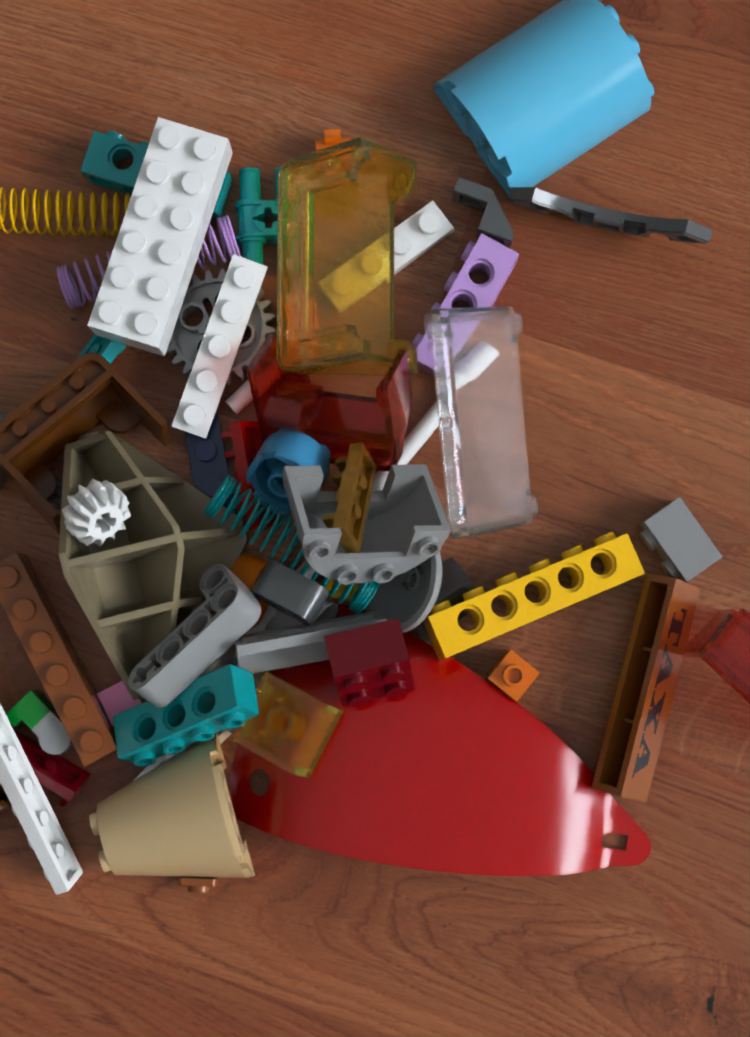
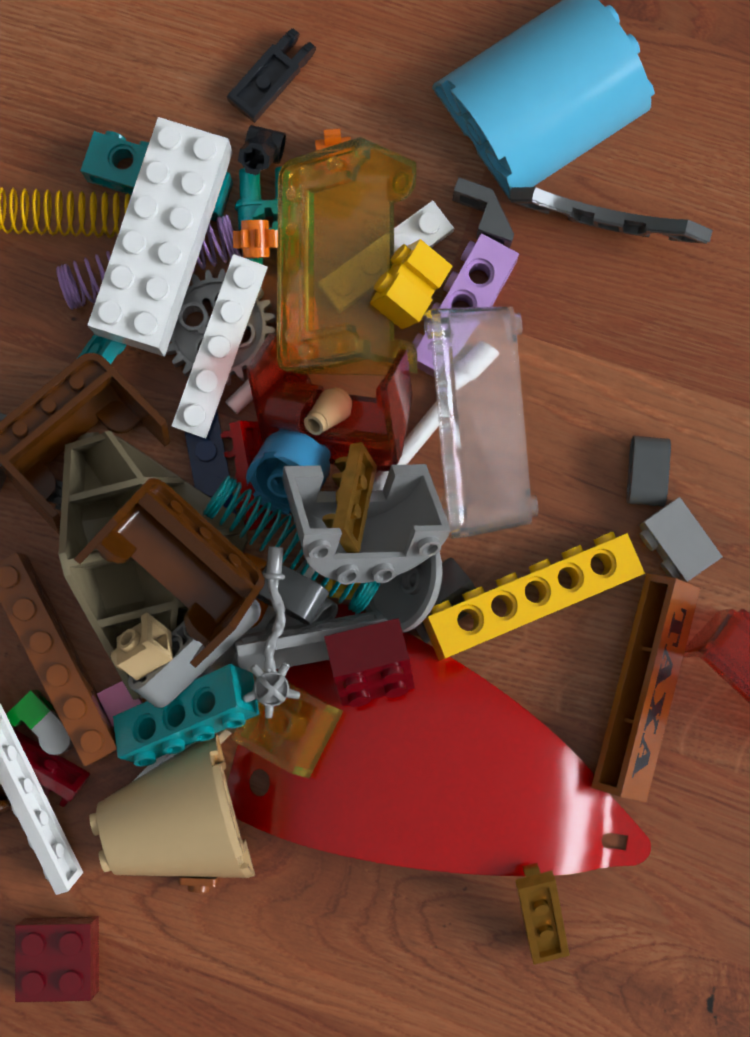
(56, 959): none -> dark red brick
(96, 512): white gear -> none
(143, 648): none -> tan brick
(184, 557): none -> reddish brown windscreen
(255, 239): none -> orange gear
(261, 149): none -> black piece
(270, 76): none -> black hinge
(271, 686): none -> light grey piece
(330, 409): none -> tan cone
(408, 286): none -> yellow brick
(512, 675): orange brick -> none
(542, 914): none -> pearl gold plate
(648, 471): none -> dark grey beam

